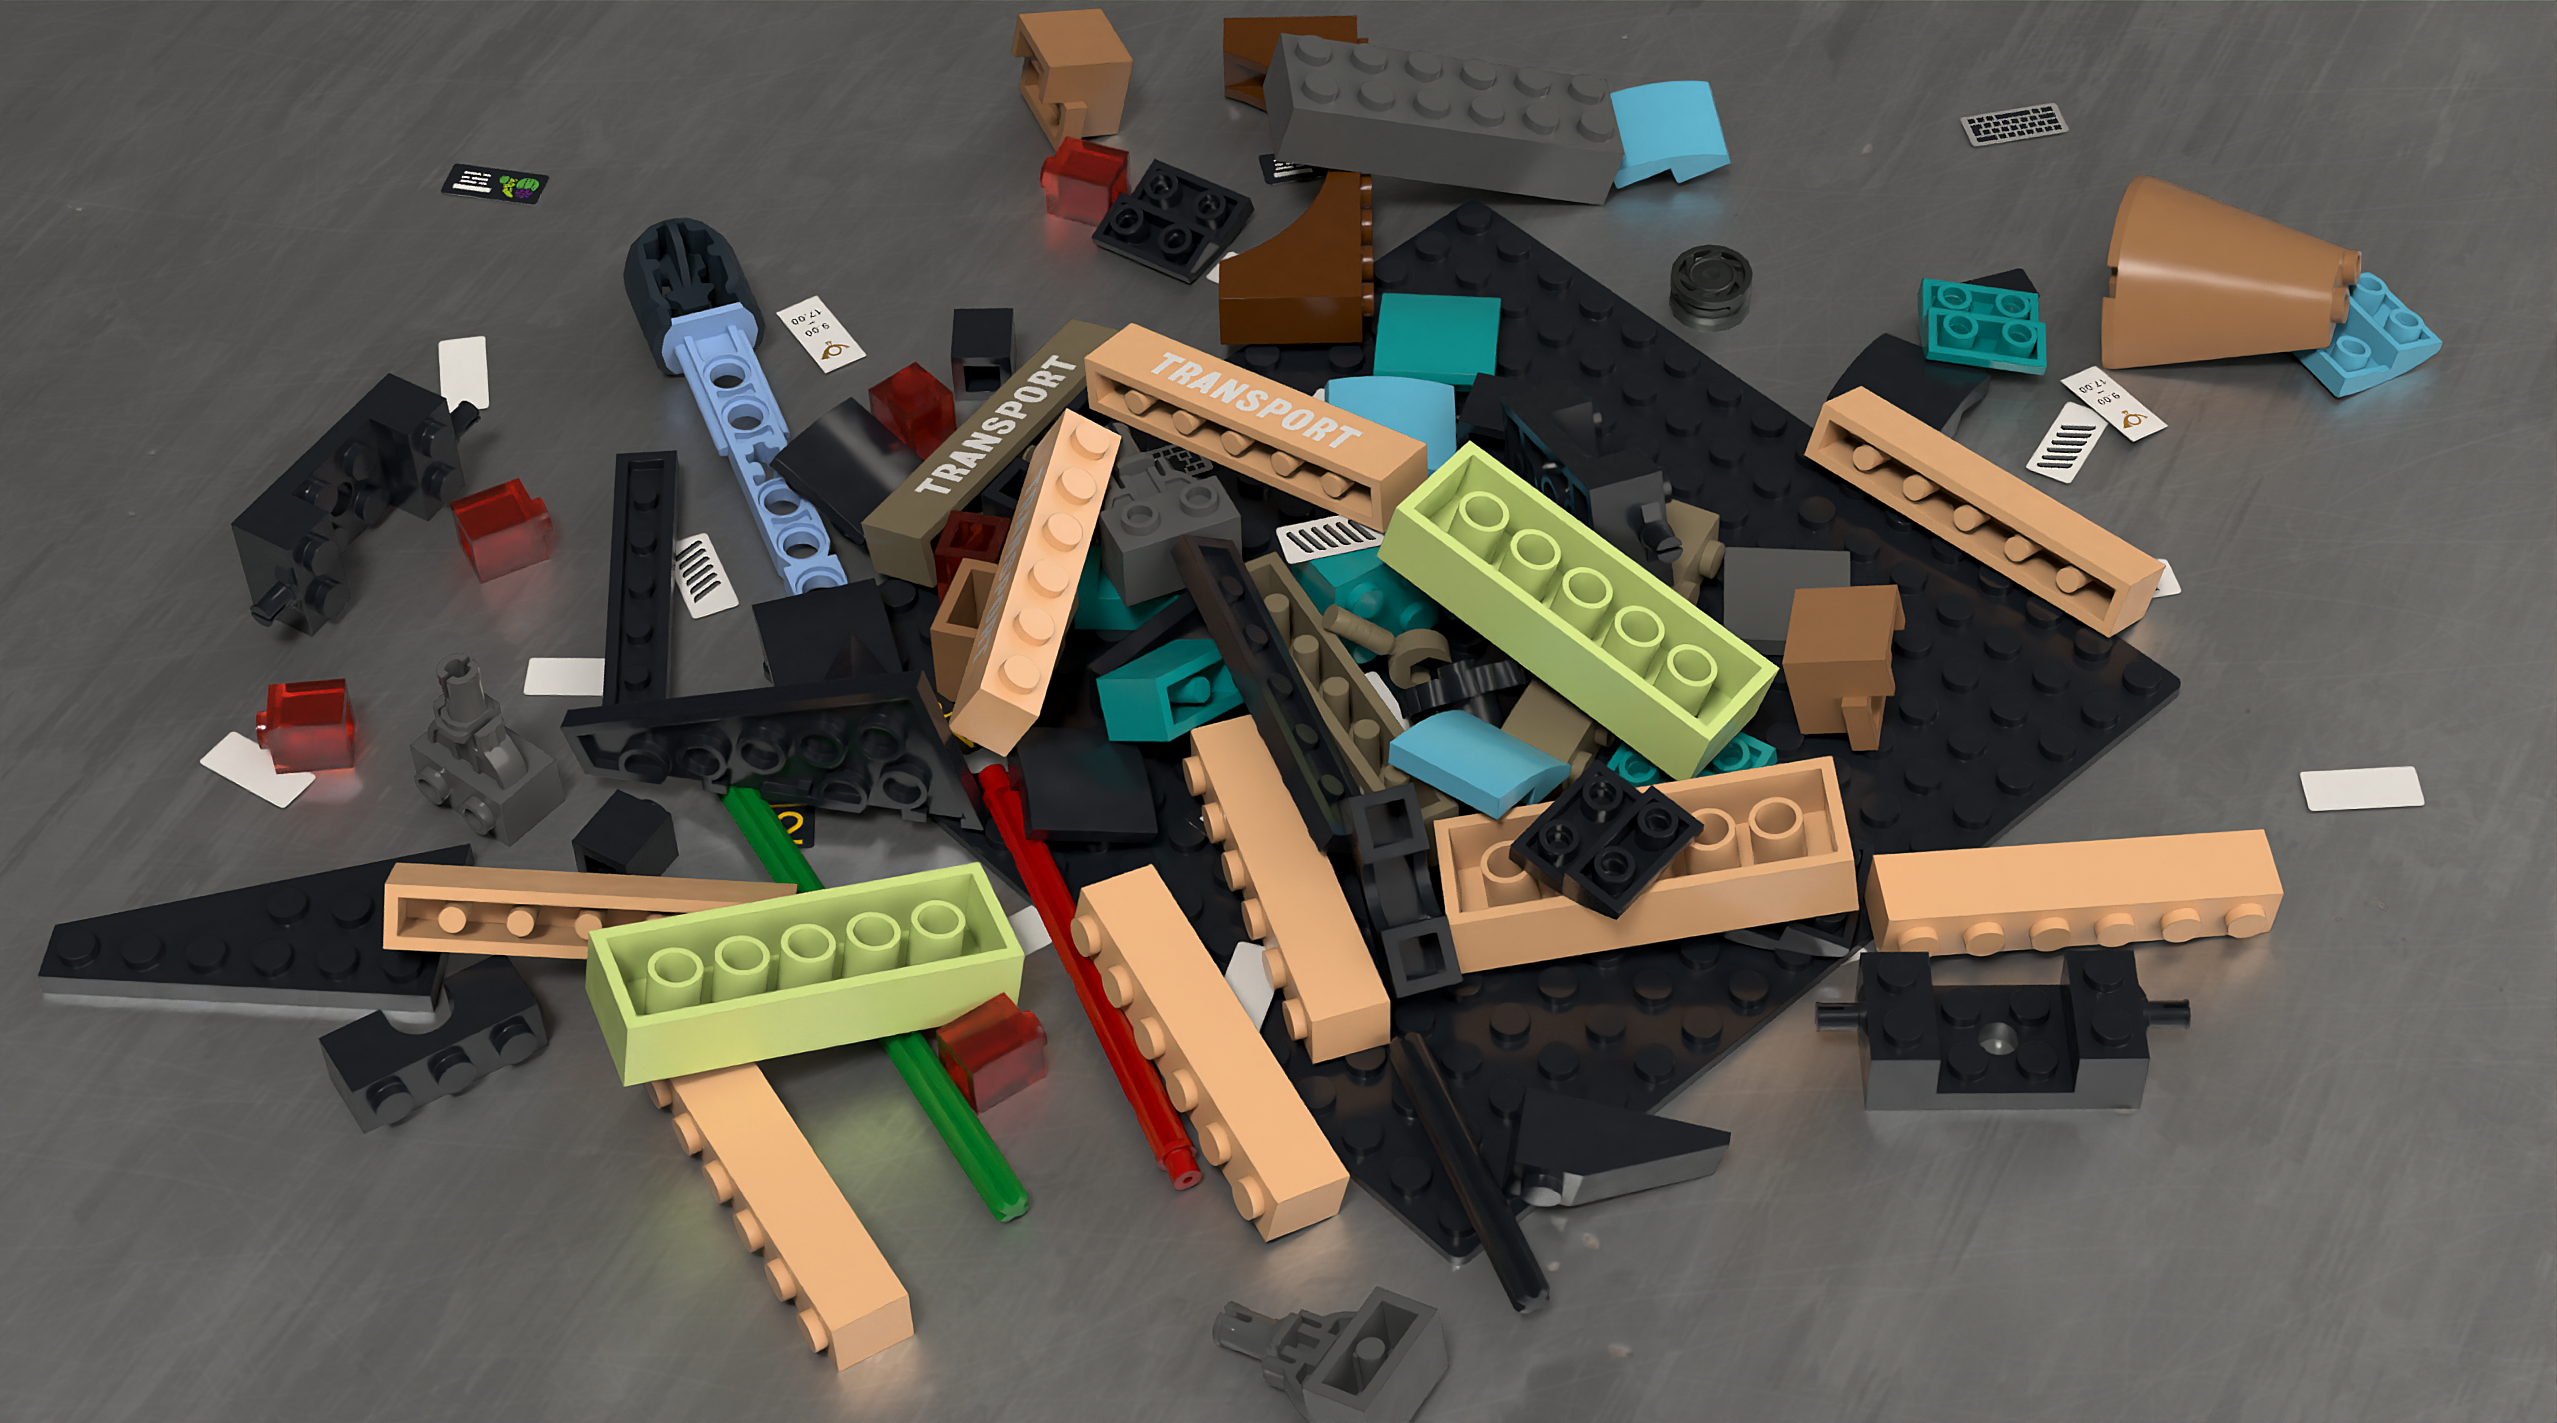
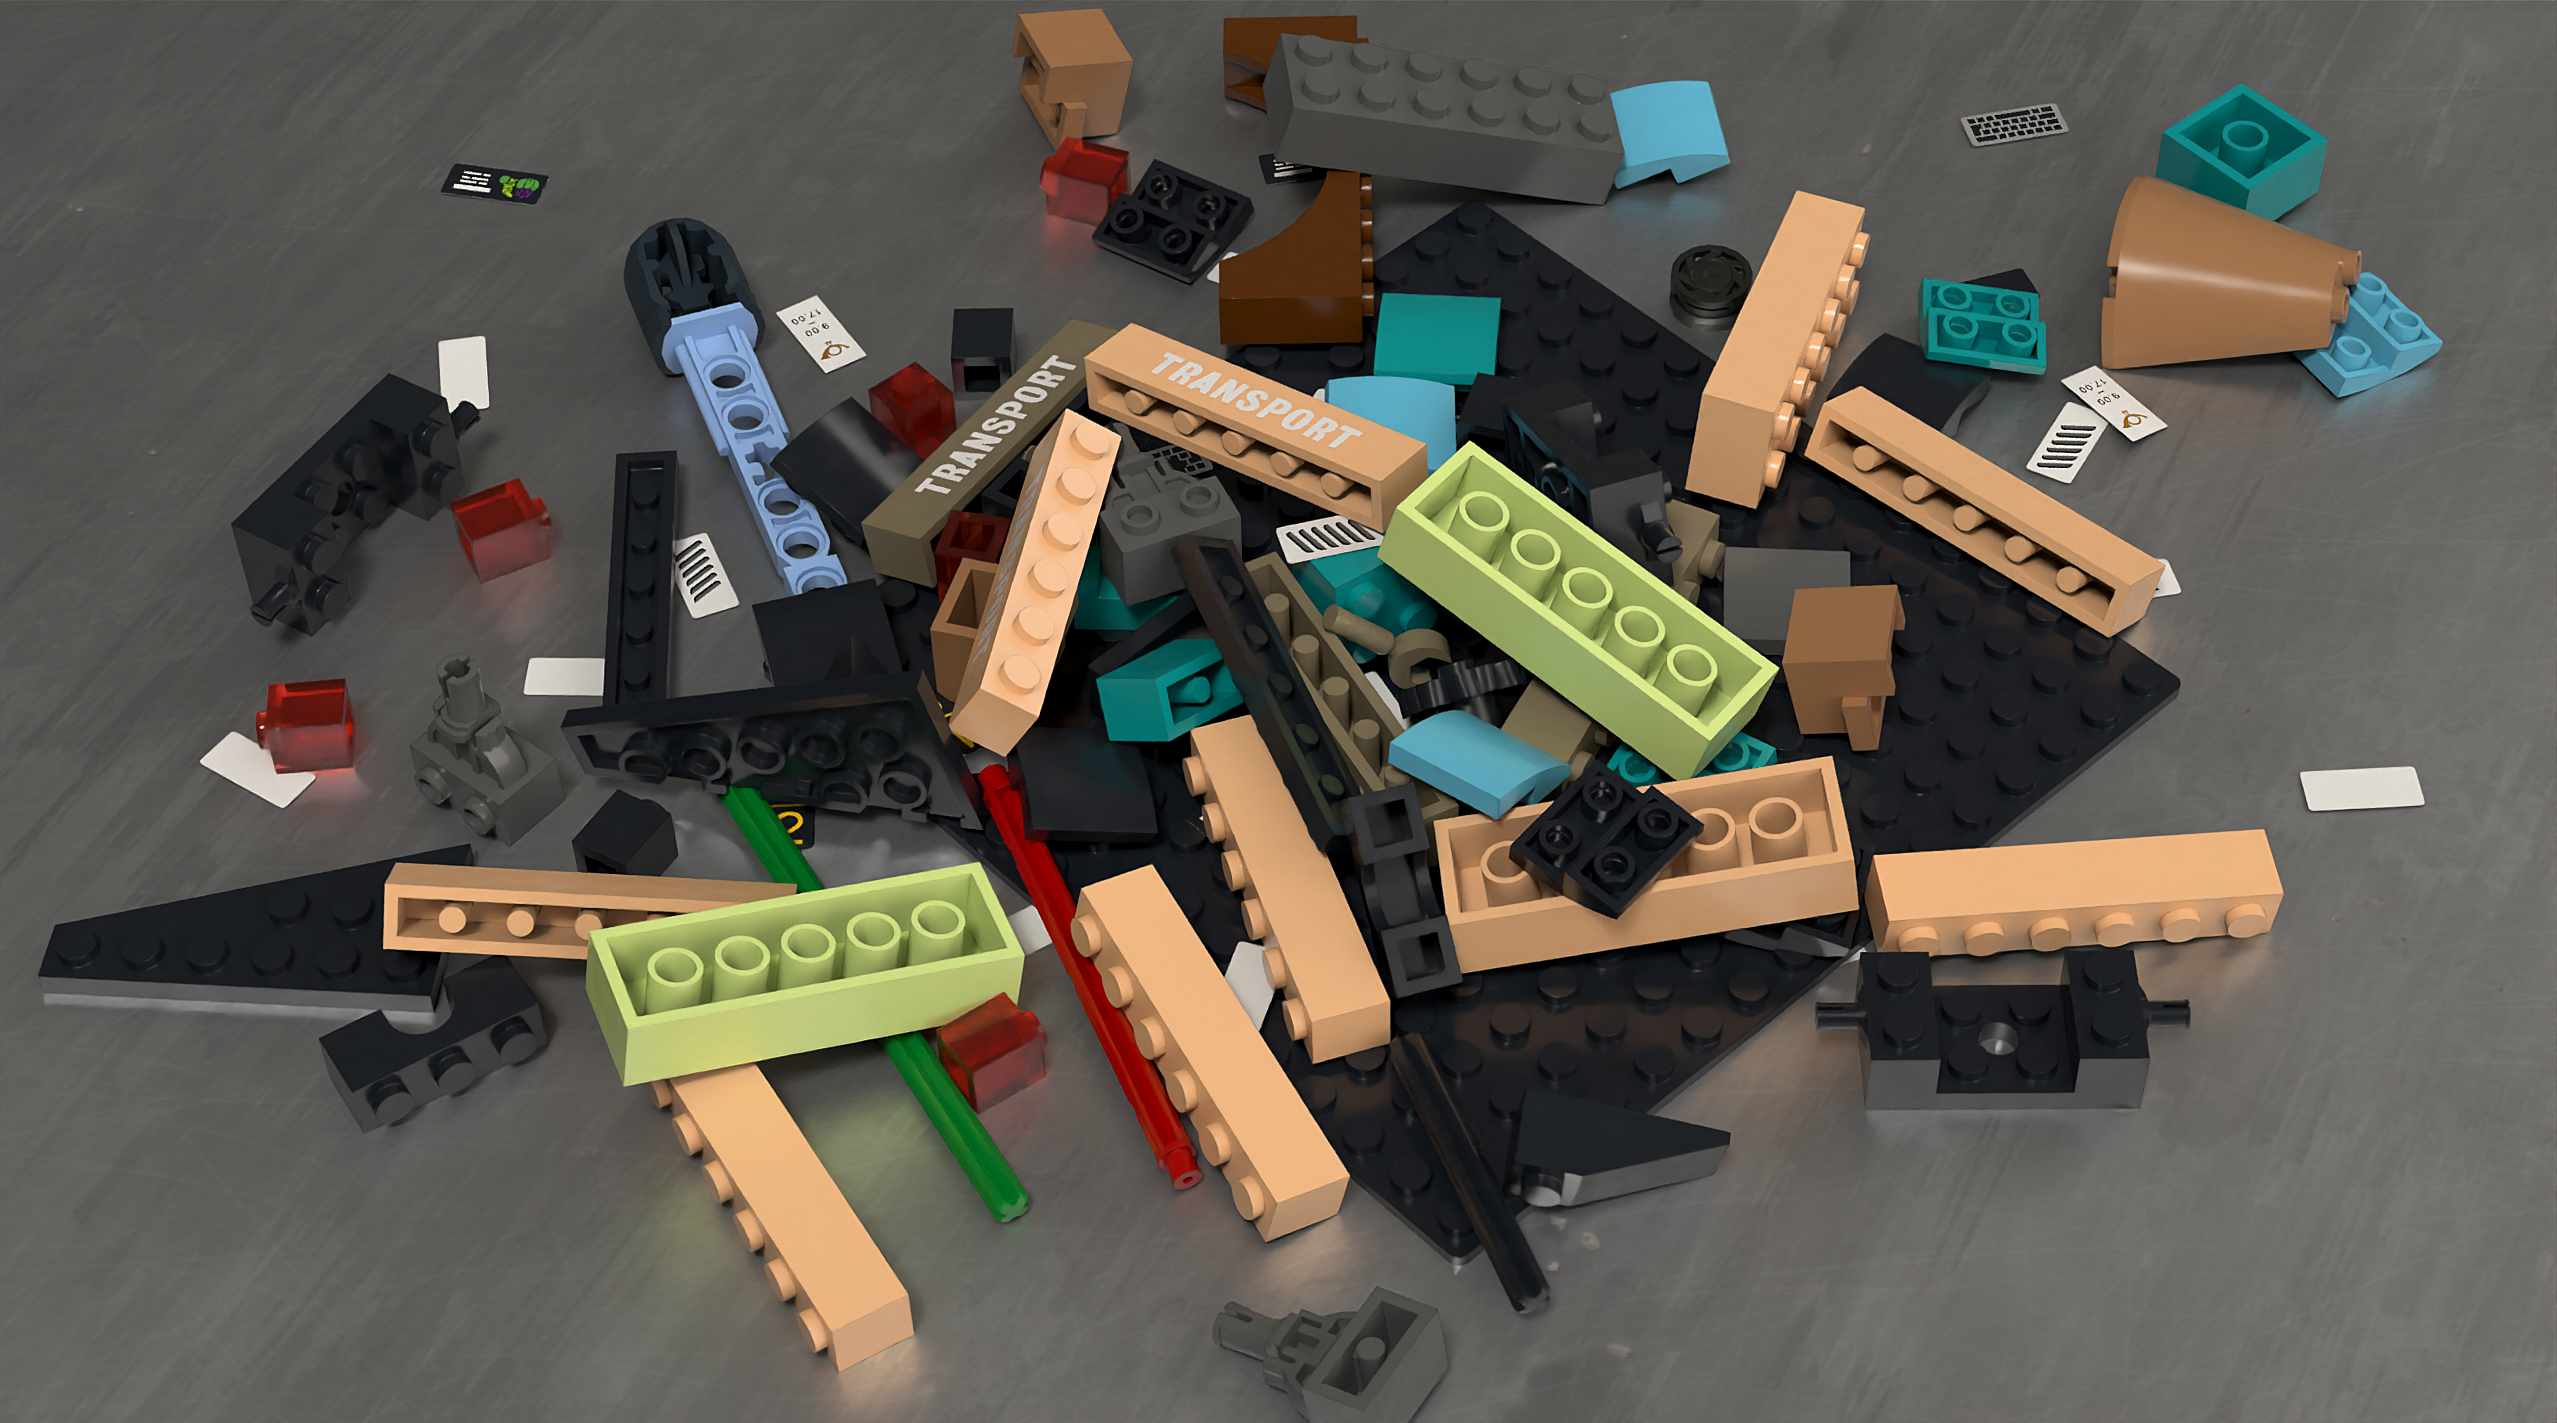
(1778, 350): none -> light nougat brick
(2244, 154): none -> teal brick

